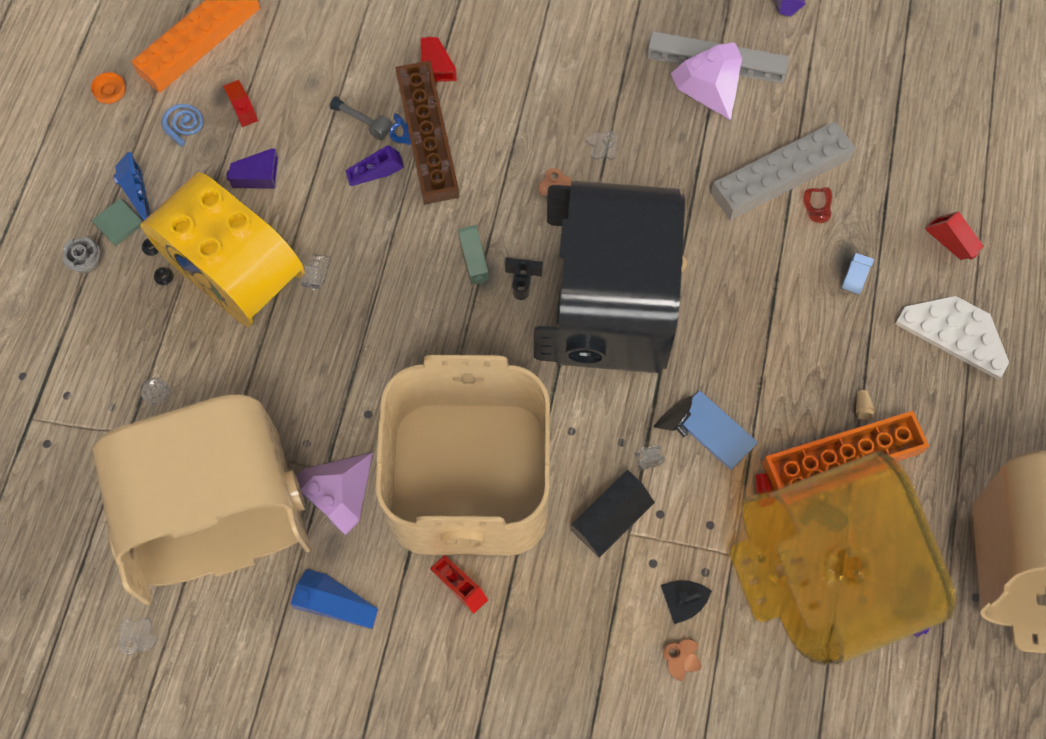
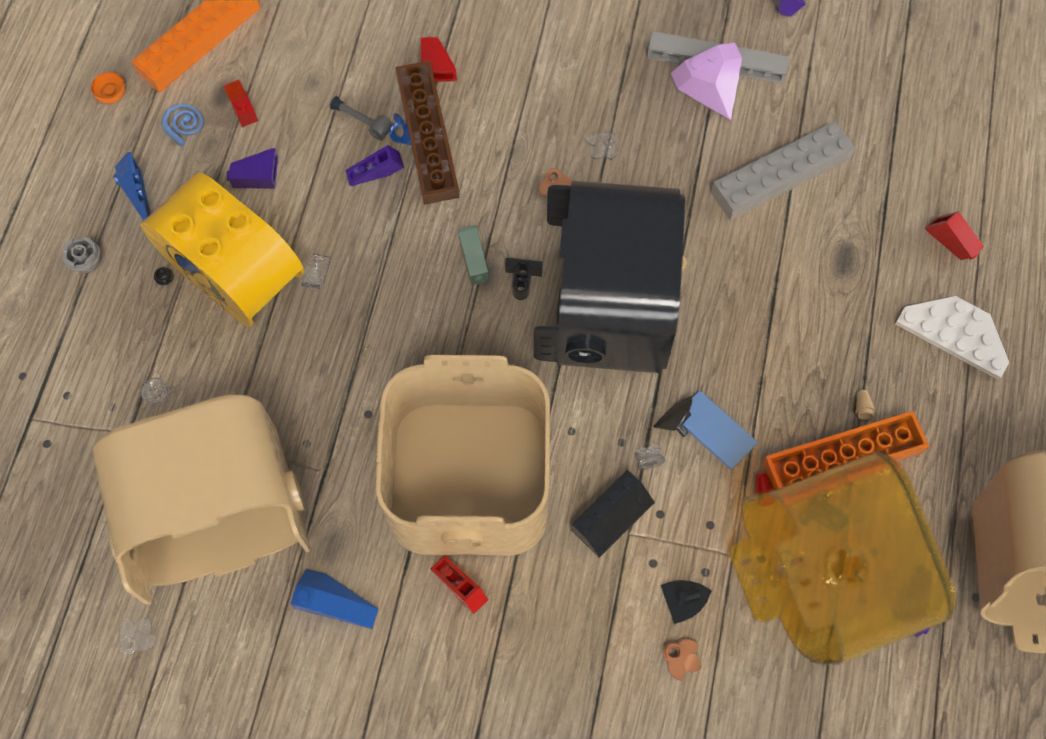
(117, 222): sand green tile -> none
(145, 248): black plate -> none
(338, 489): lavender wedge -> none
(819, 215): clear red piece -> none
(857, 273): light blue tile -> none

